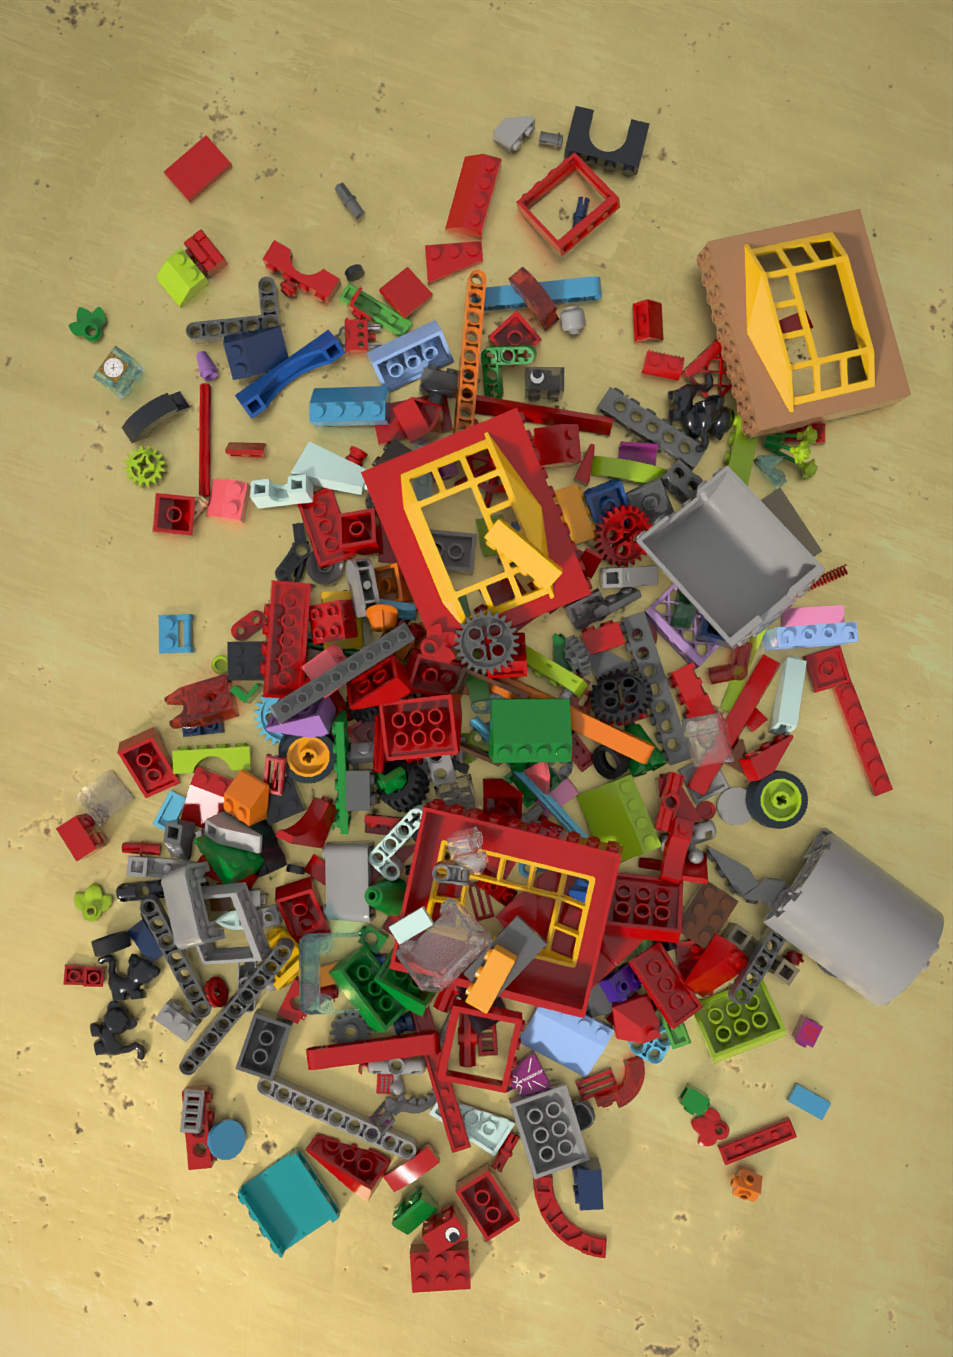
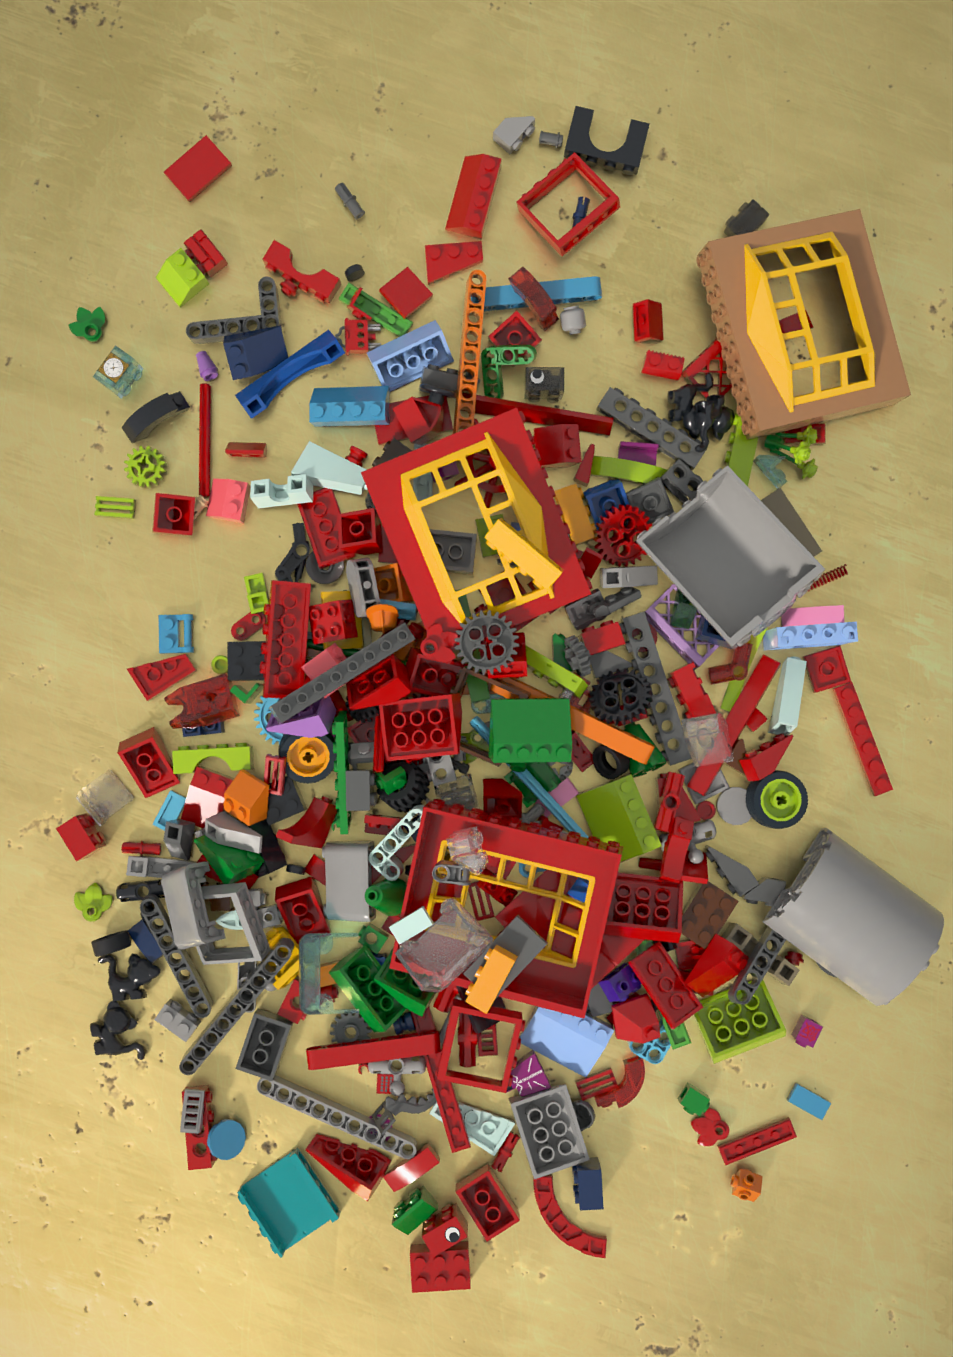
(83, 975): red slope -> none
(98, 506): none -> lime tile
(160, 675): none -> red wing
(220, 988): red gear -> none
(257, 592): none -> lime slope
(540, 776): coral slope -> none
(748, 220): none -> clear smoke brick

